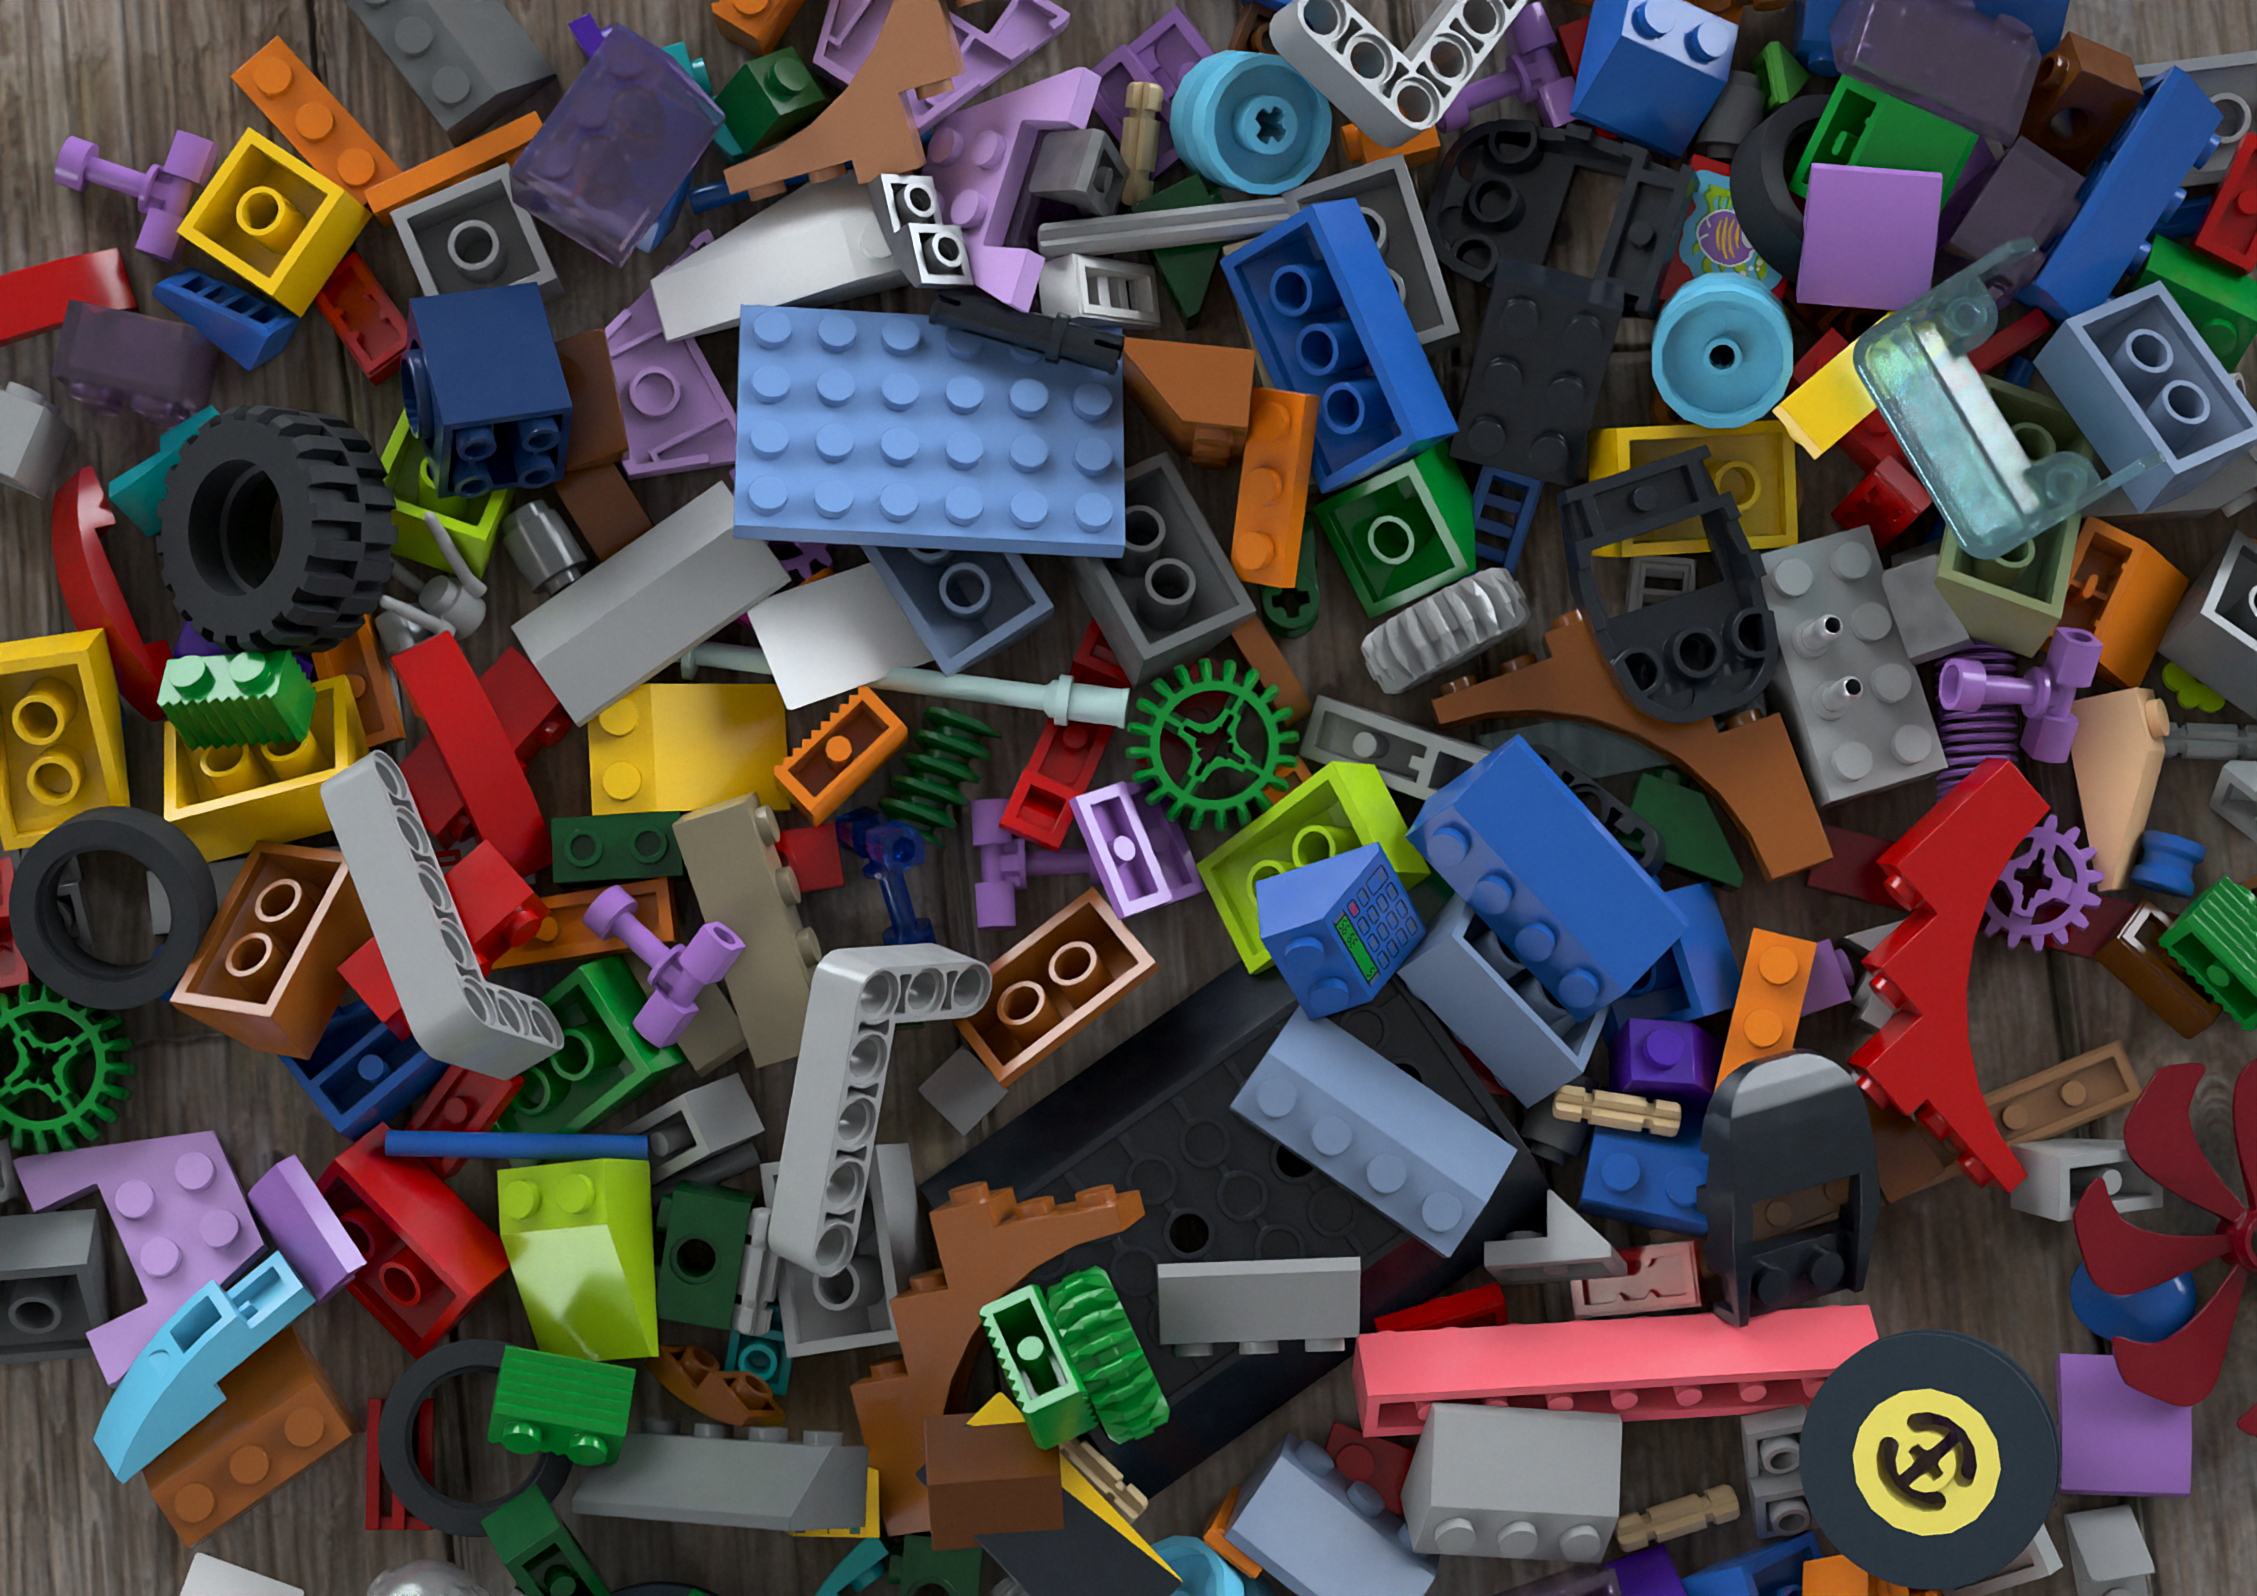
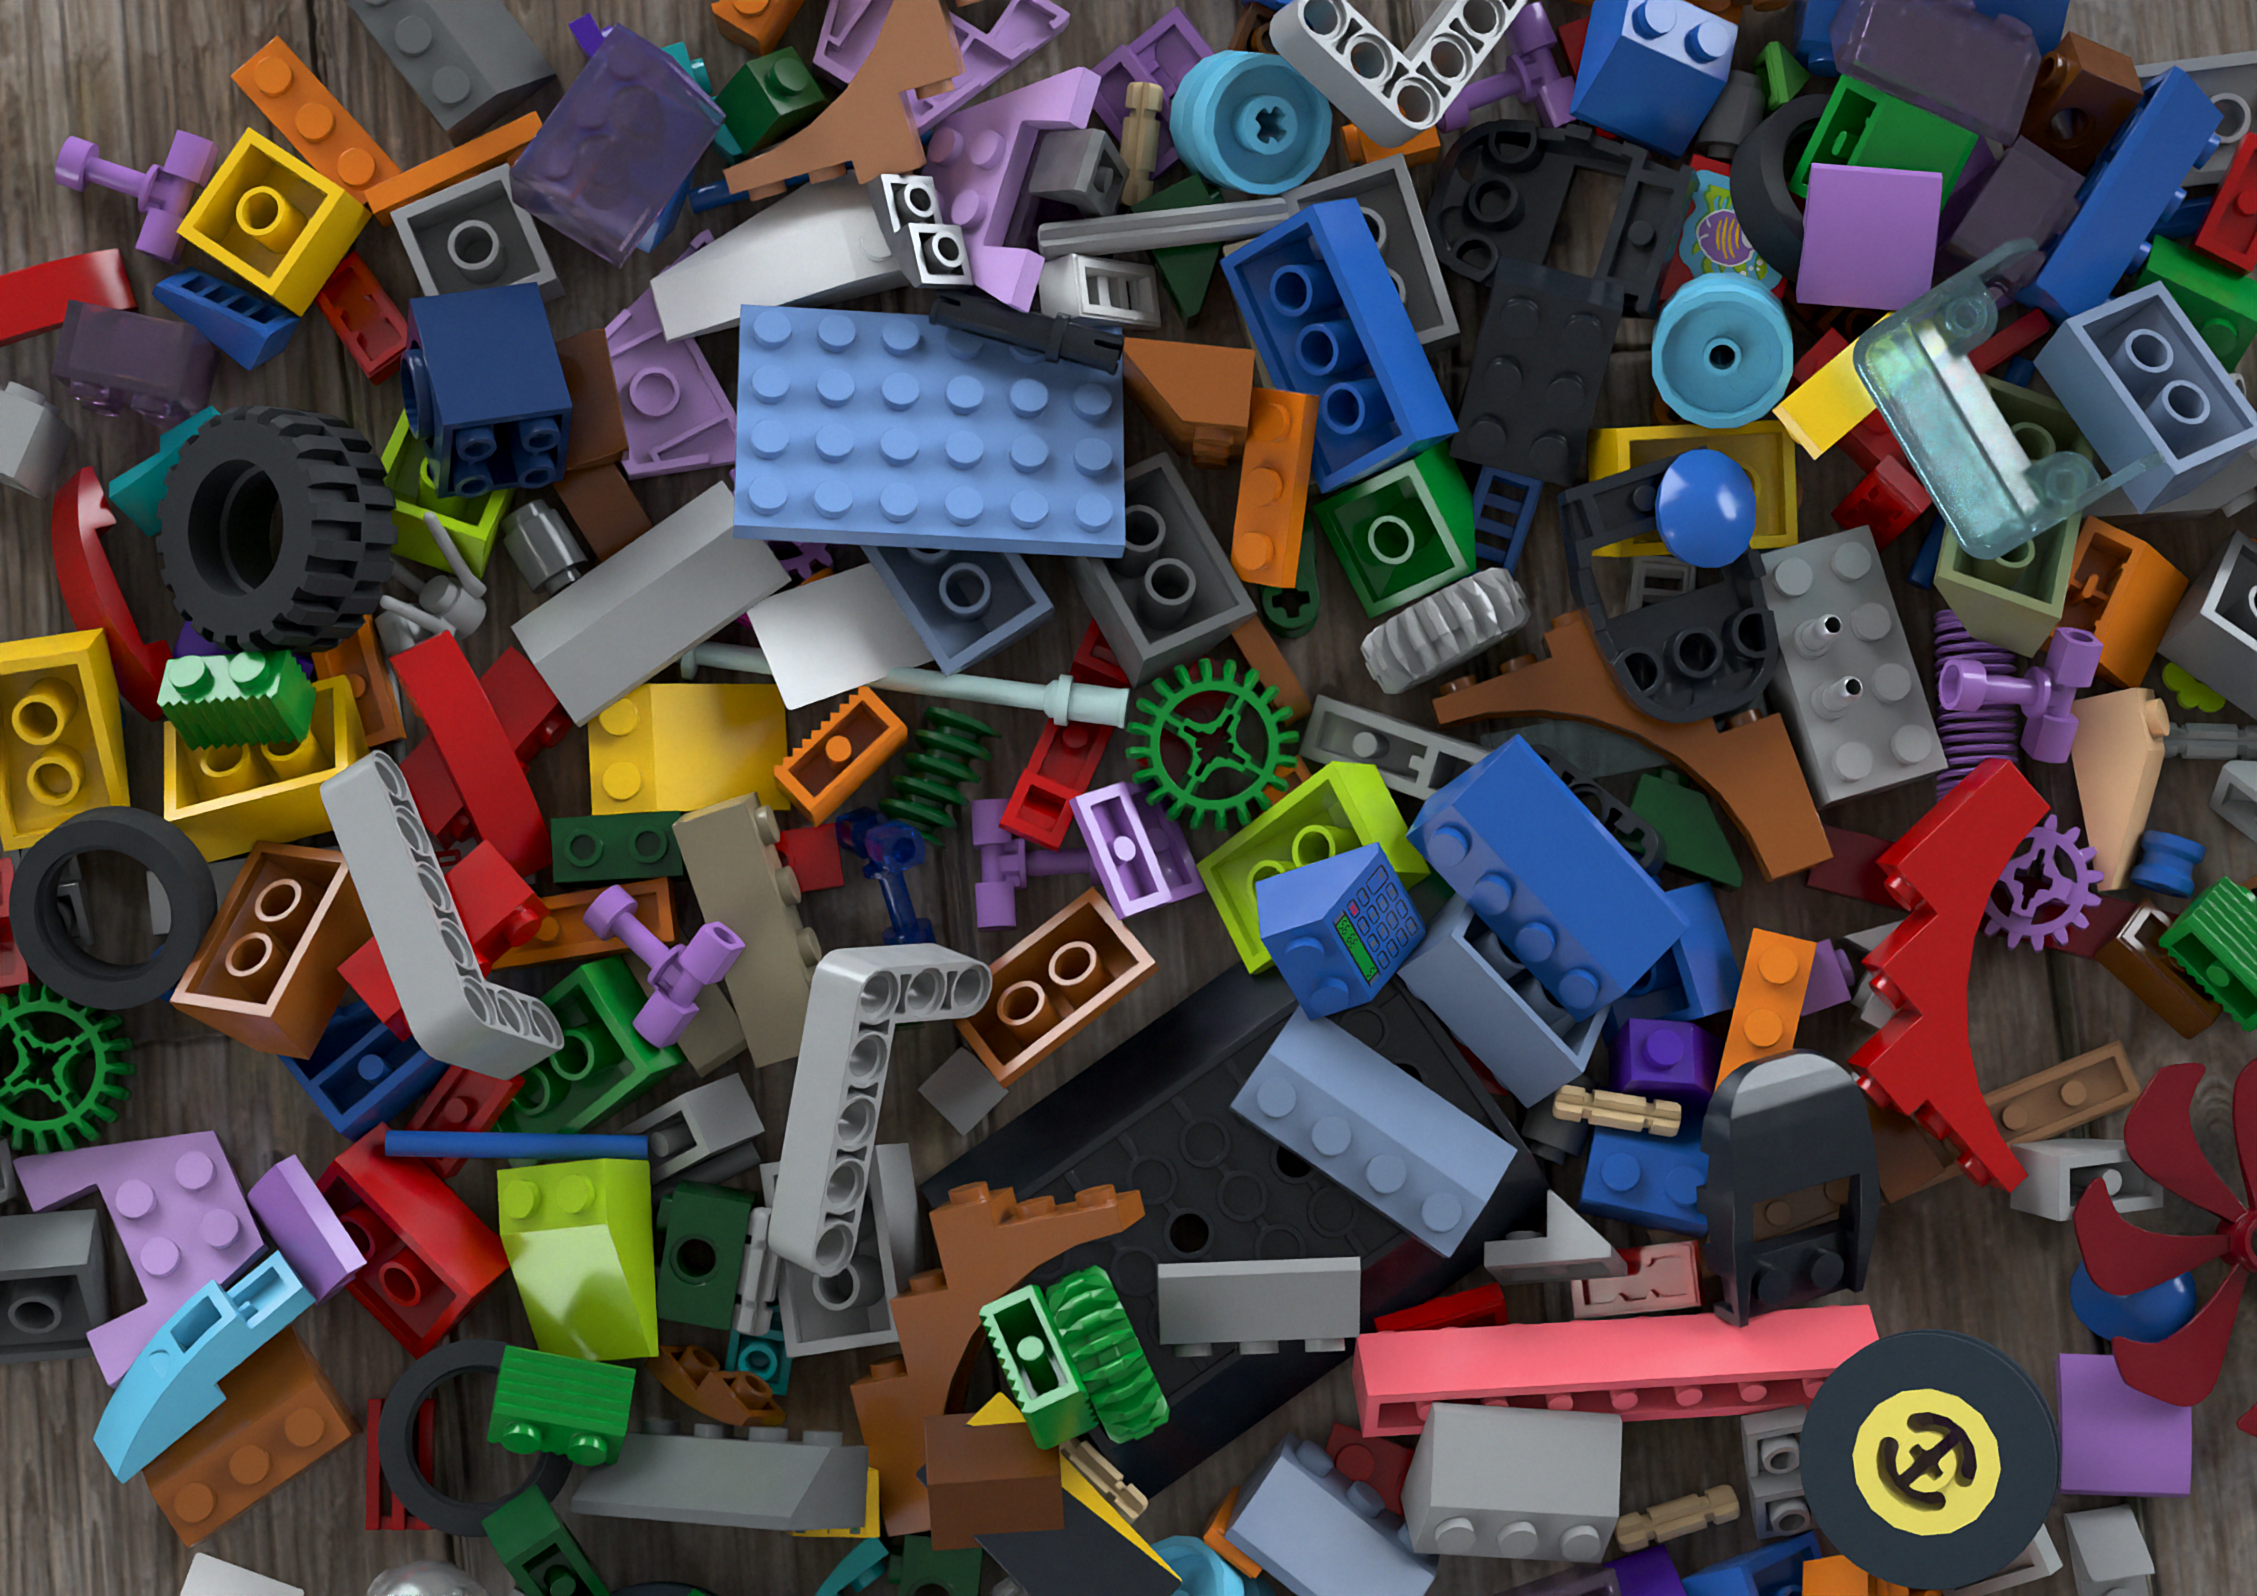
(1705, 509): none -> blue hat
(1920, 611): flat silver slope -> none

